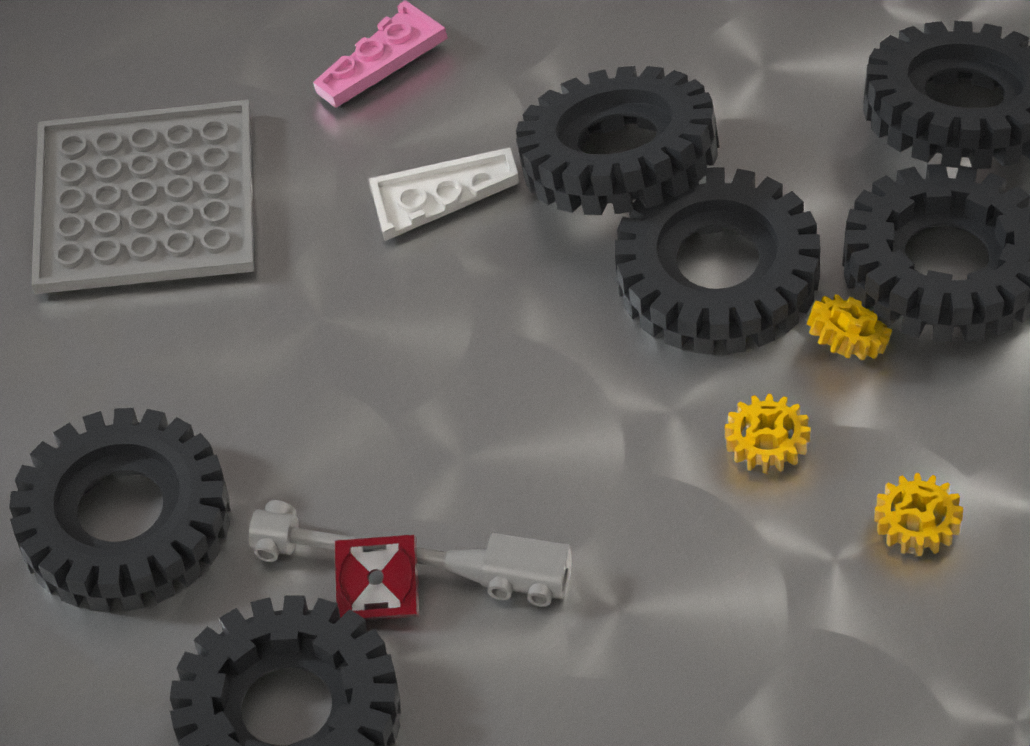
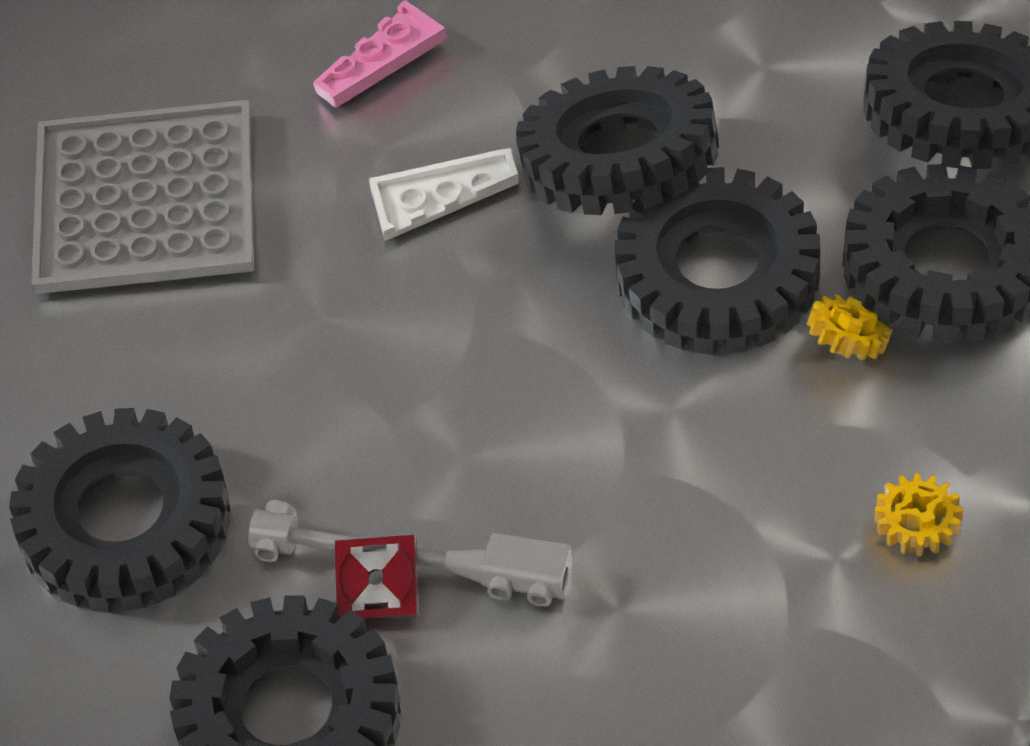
(767, 433): yellow gear -> none

